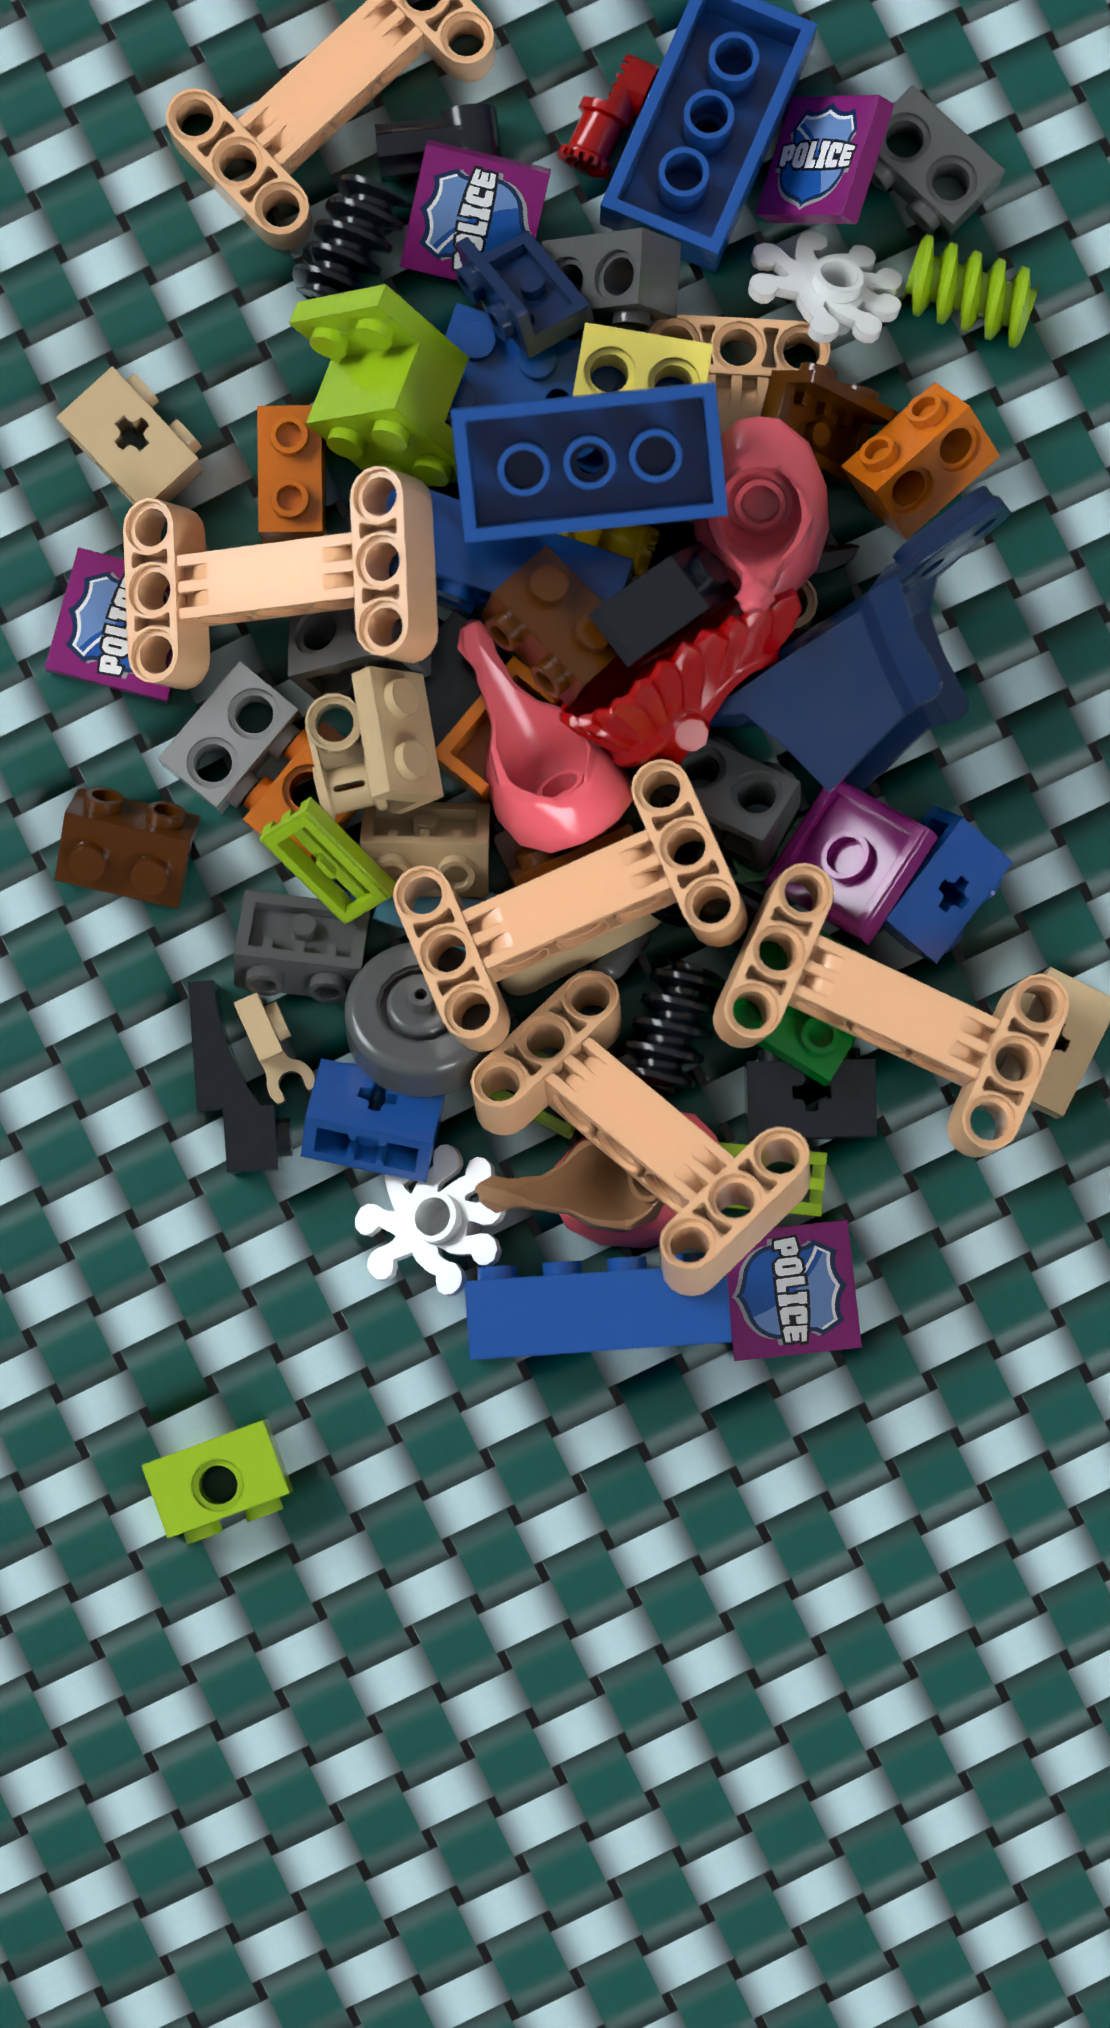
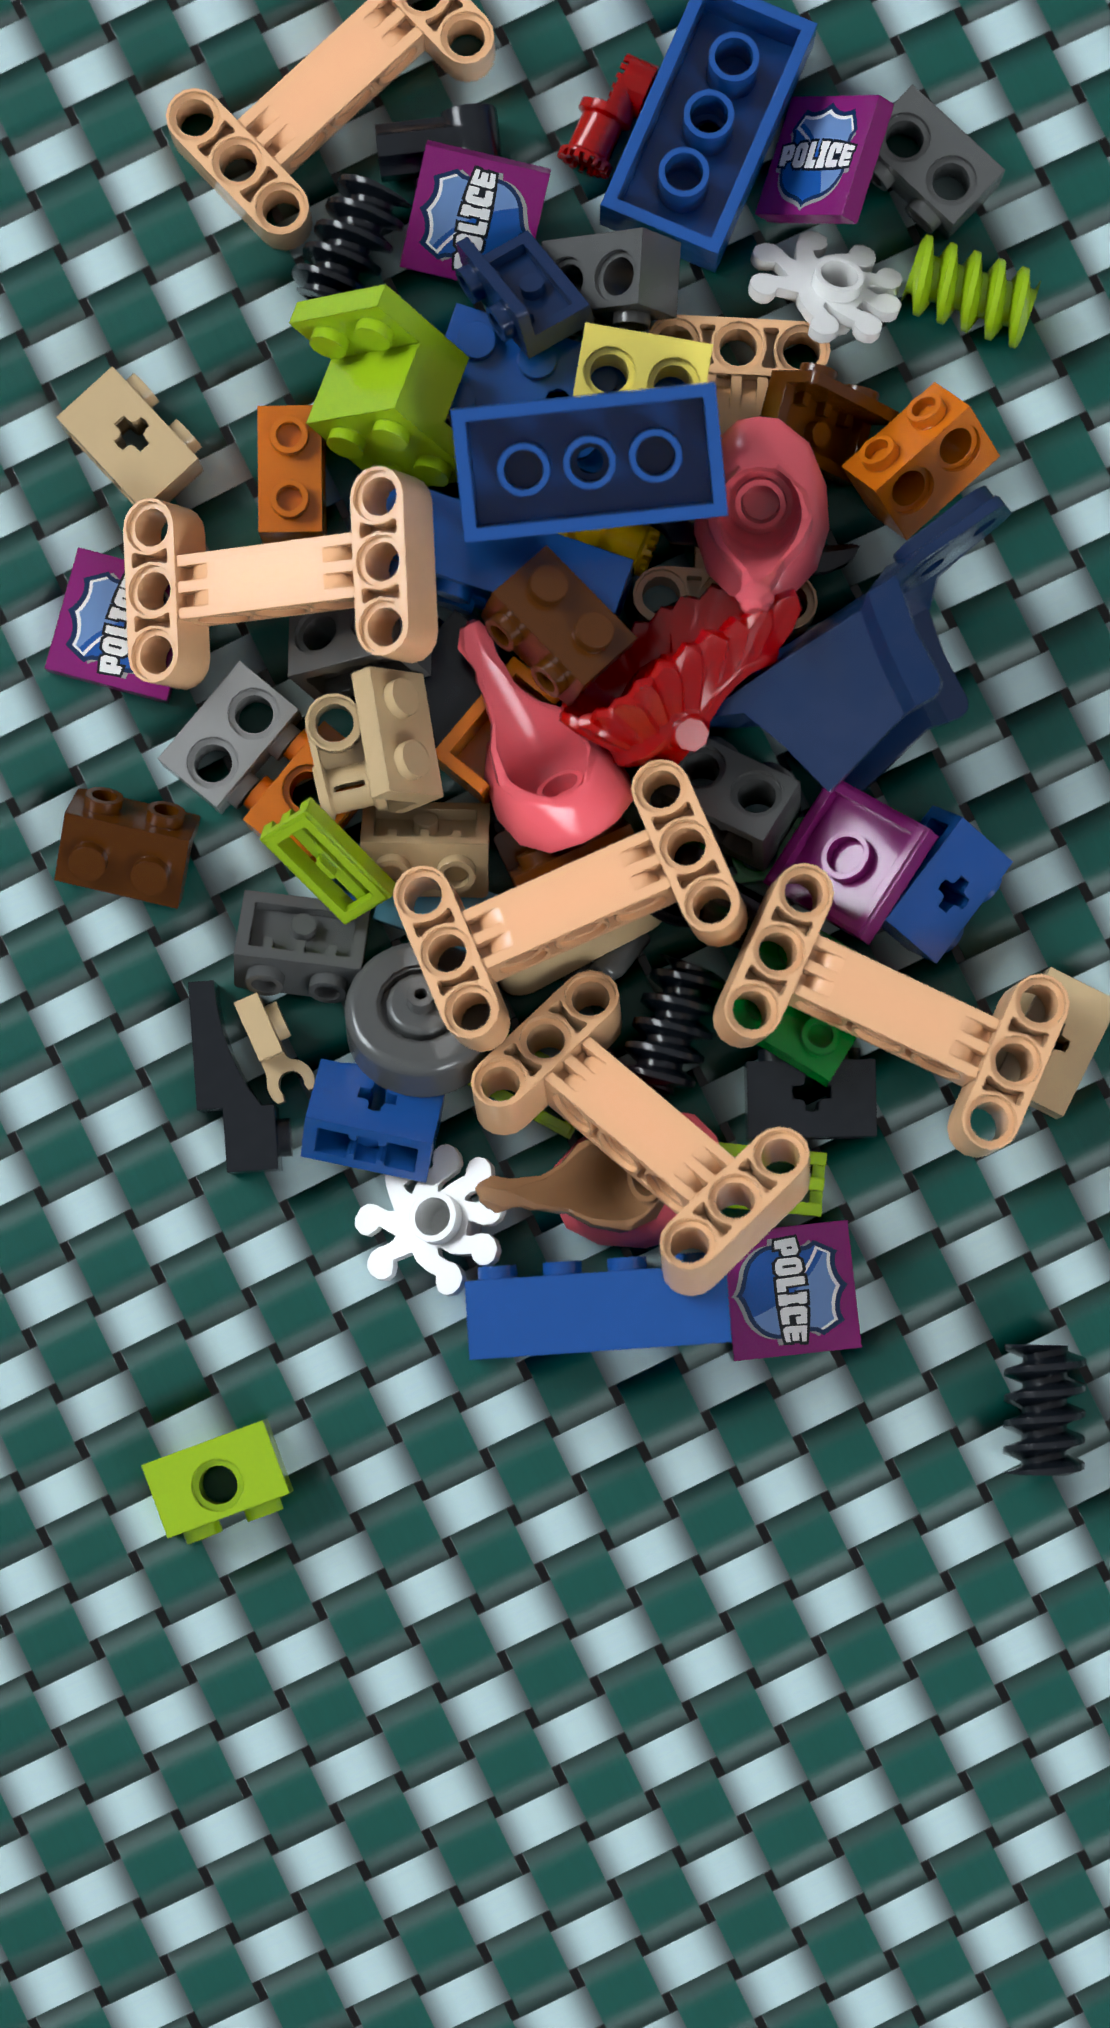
(665, 604): black slope -> none
(1044, 1410): none -> black piece

